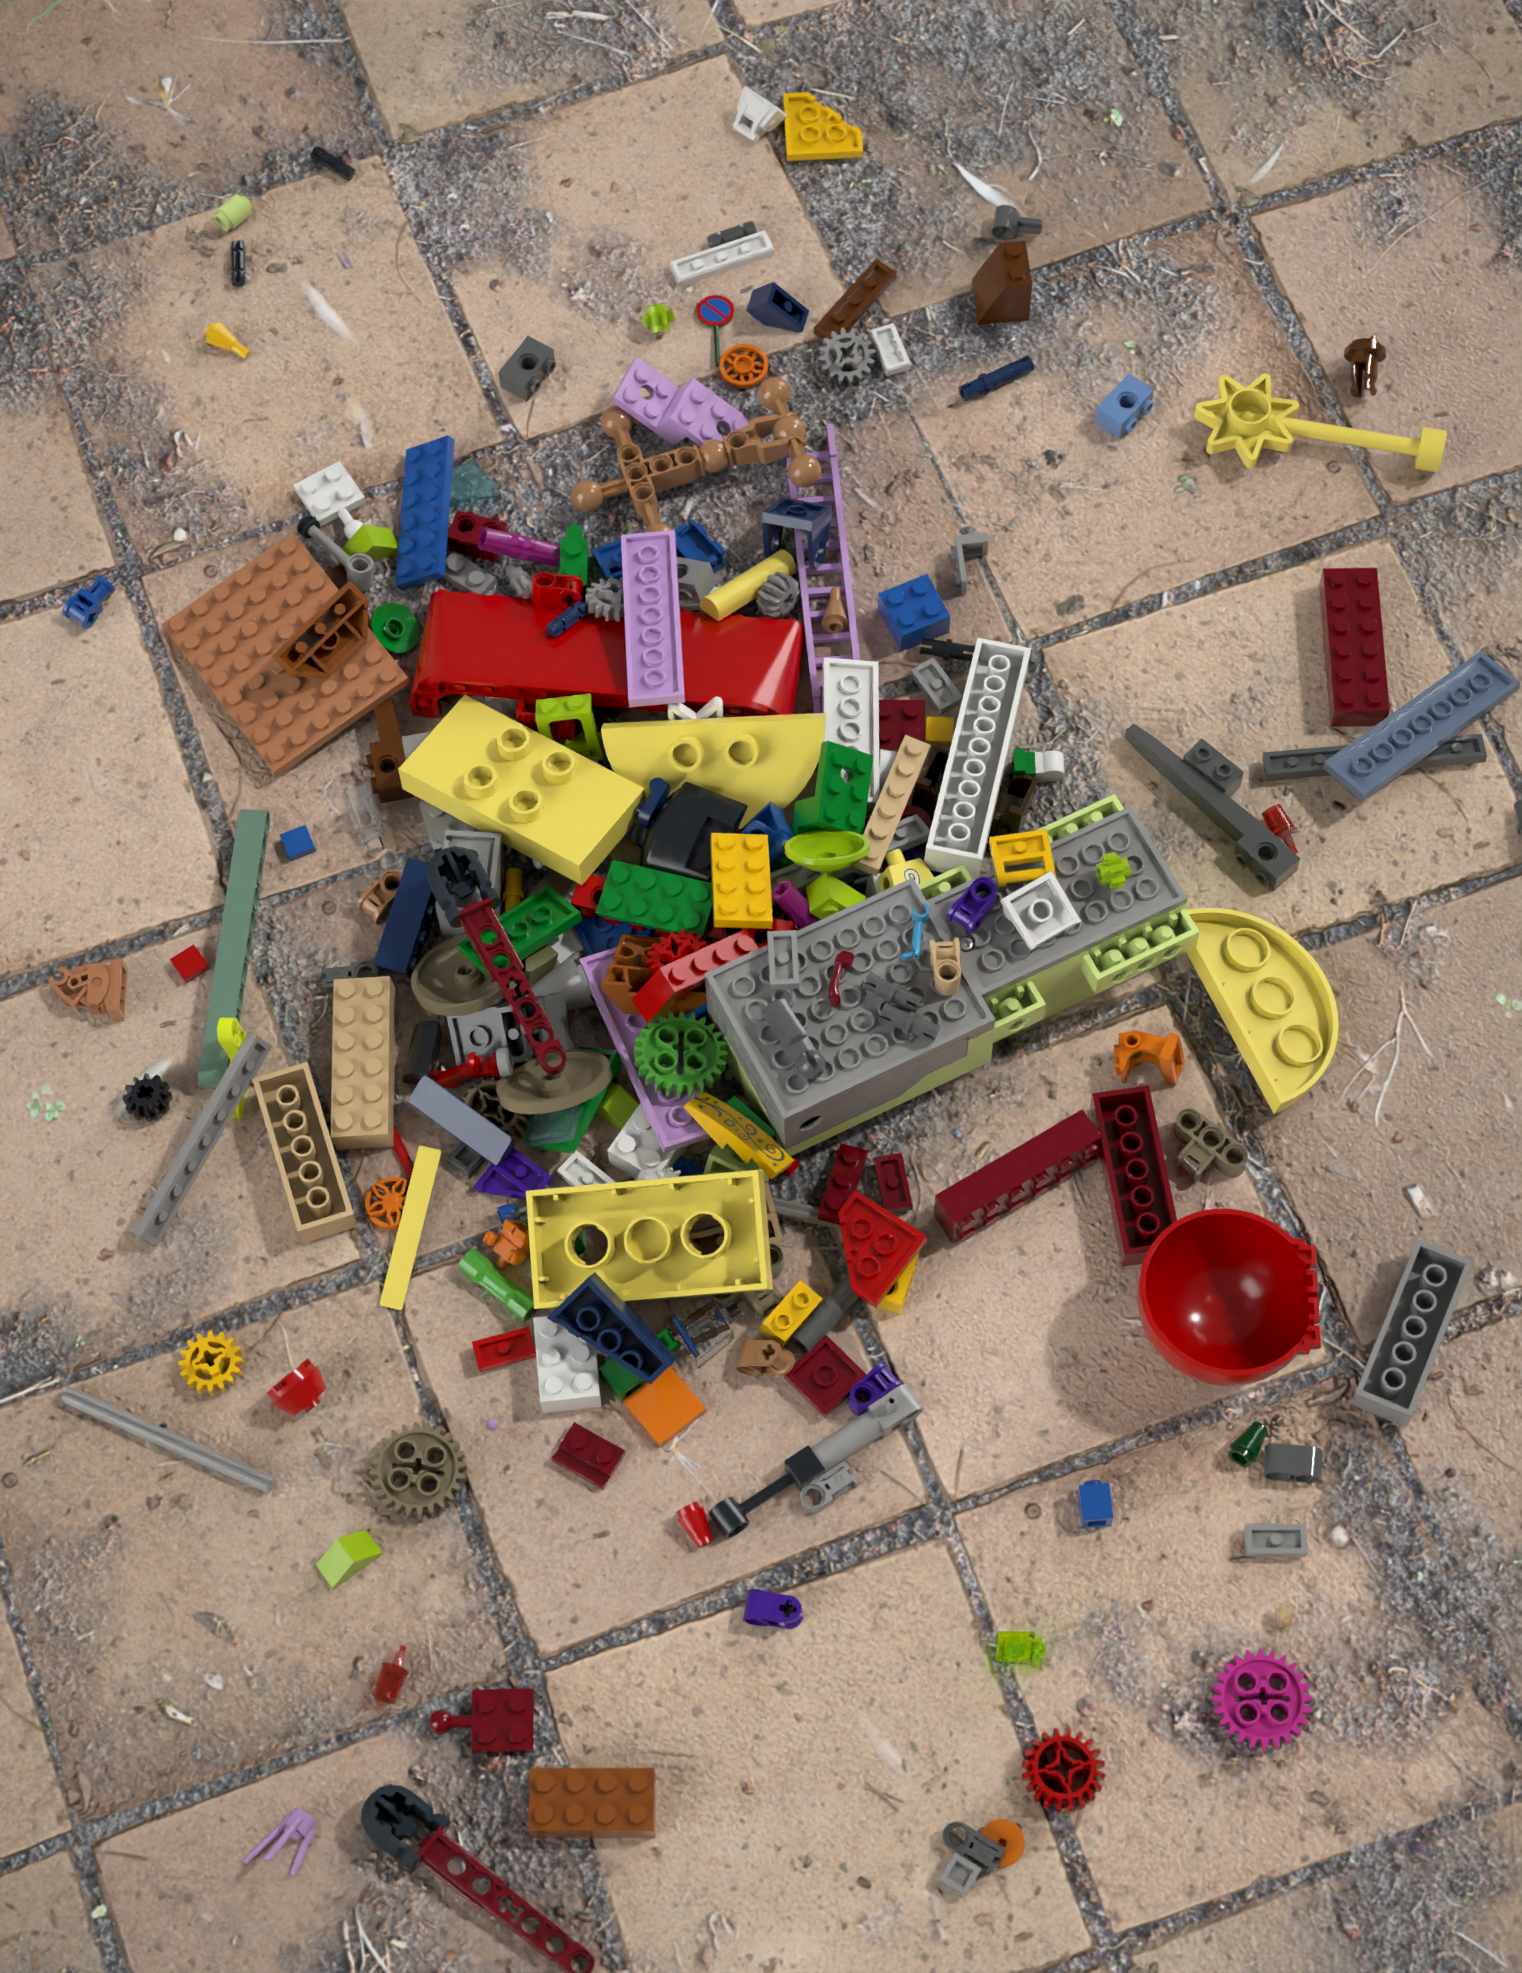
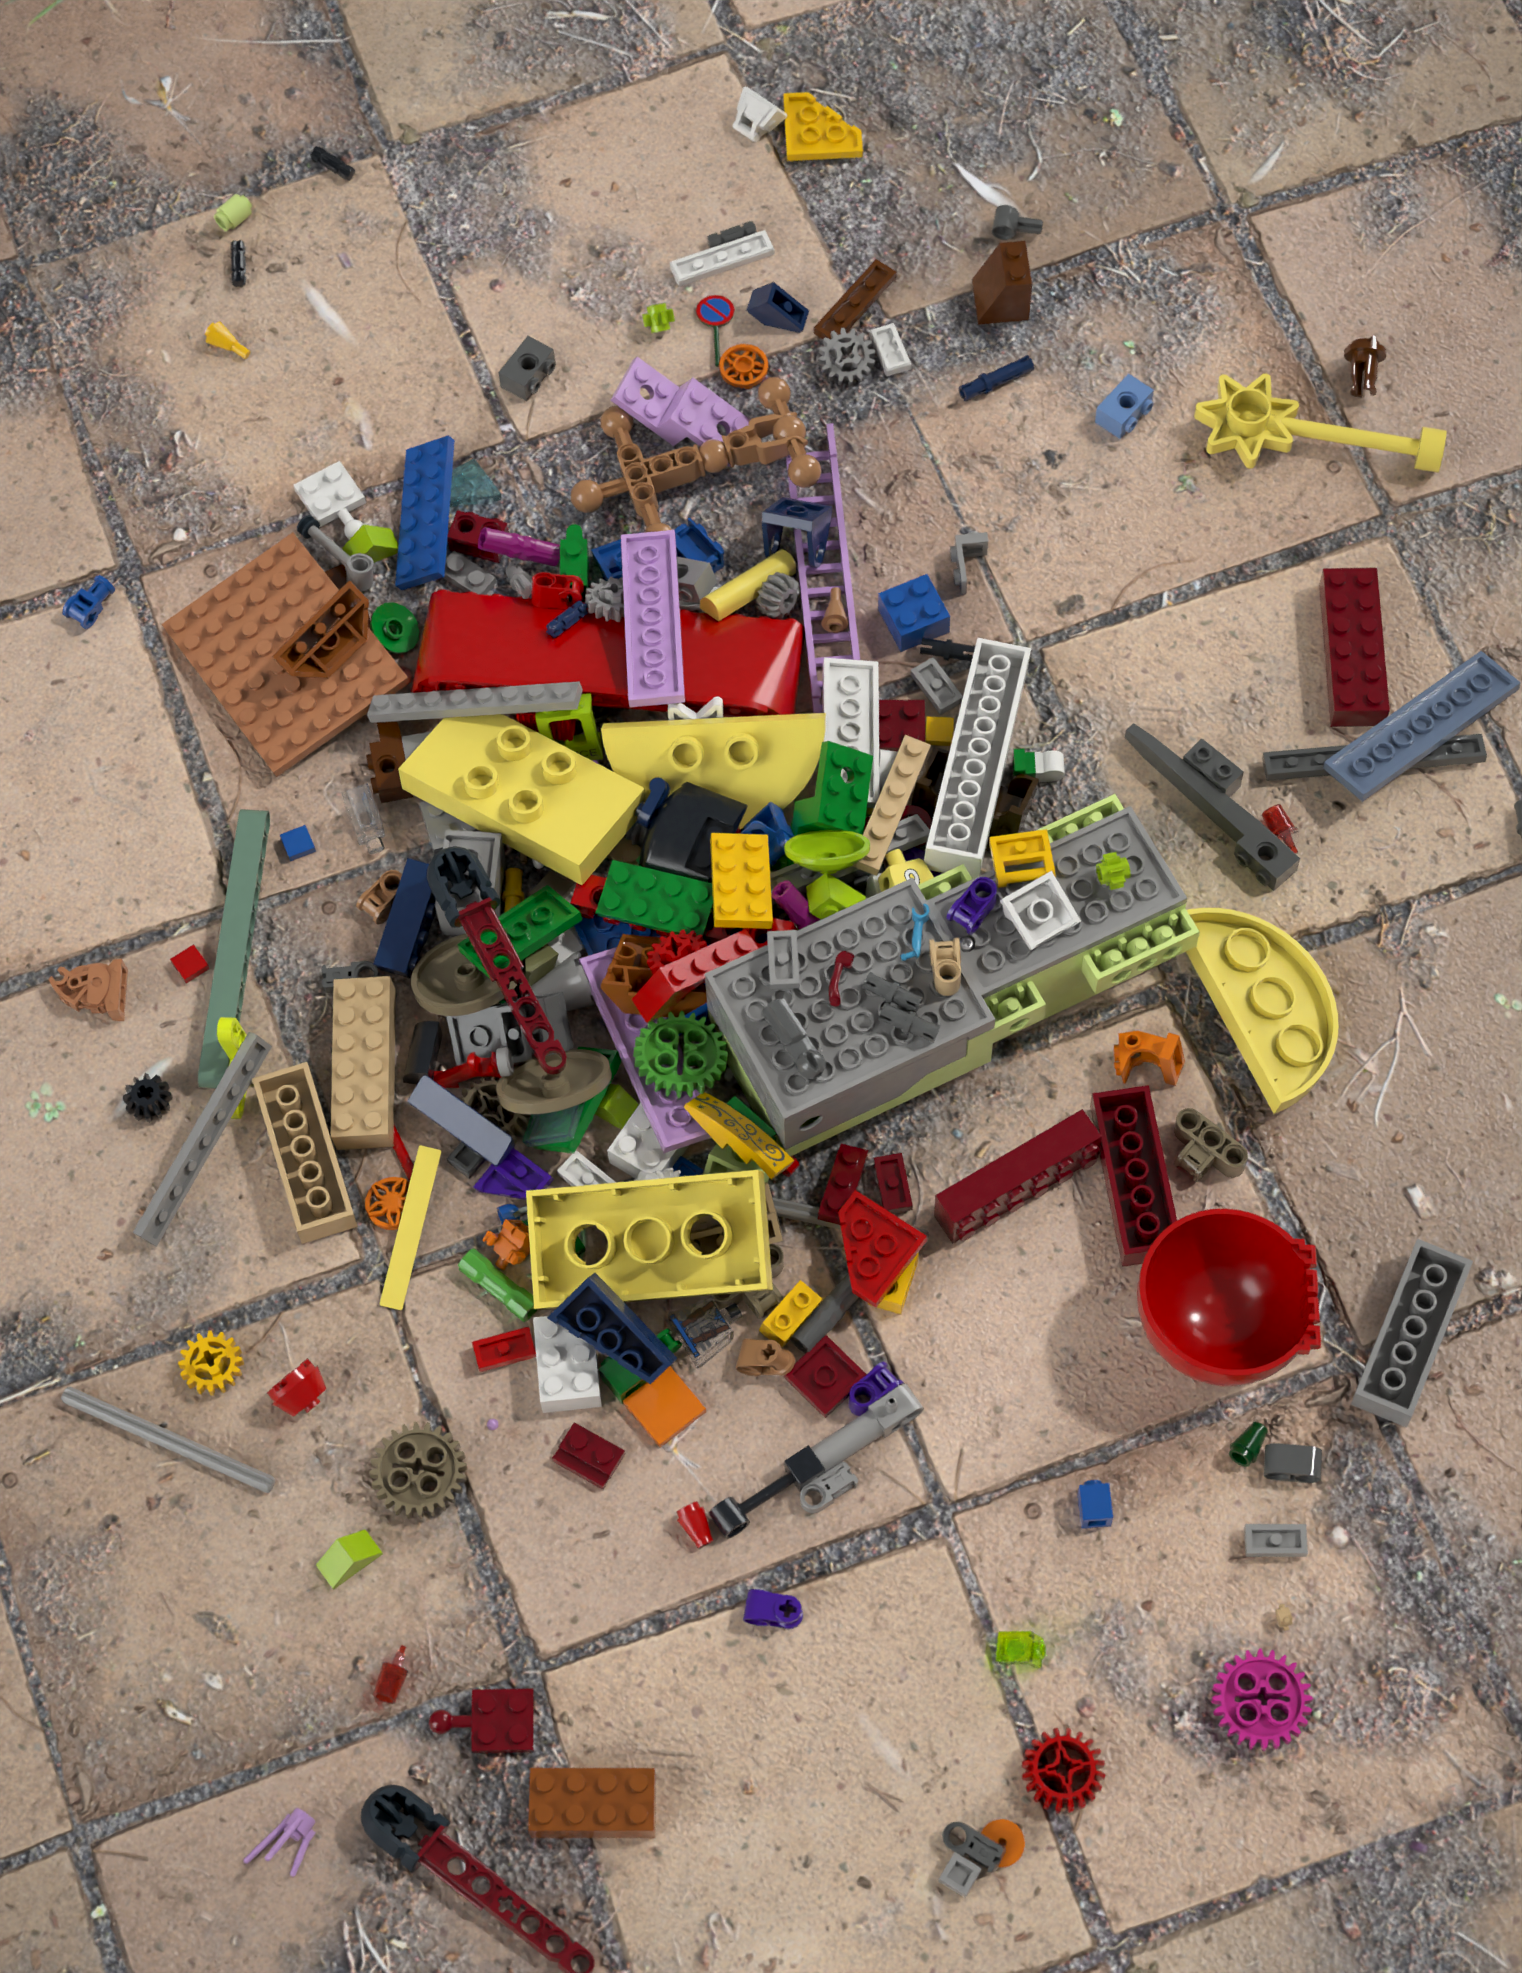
(475, 702): none -> light grey plate

